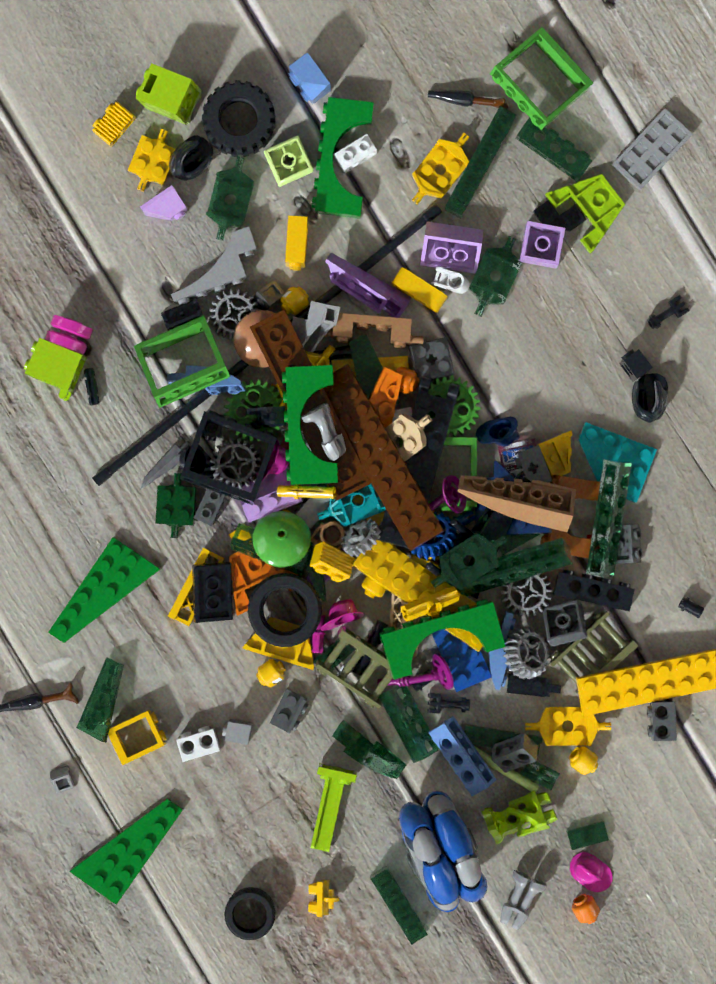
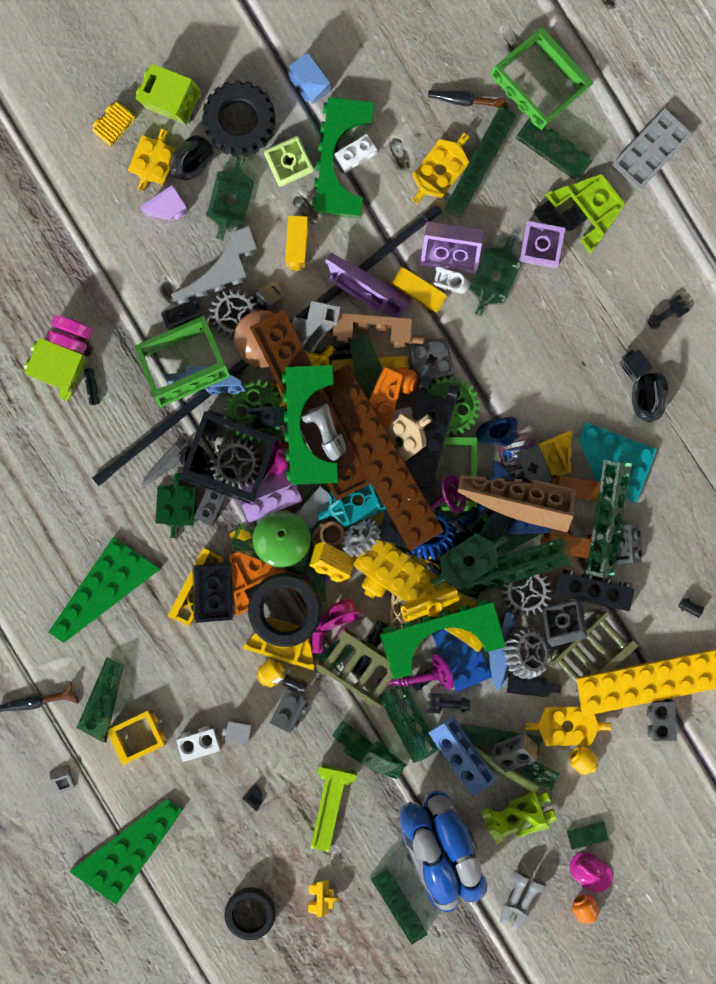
(253, 797): none -> black tile
(294, 300): yellow head -> none
(294, 683): none -> black pin
(306, 491): yellow pin -> none

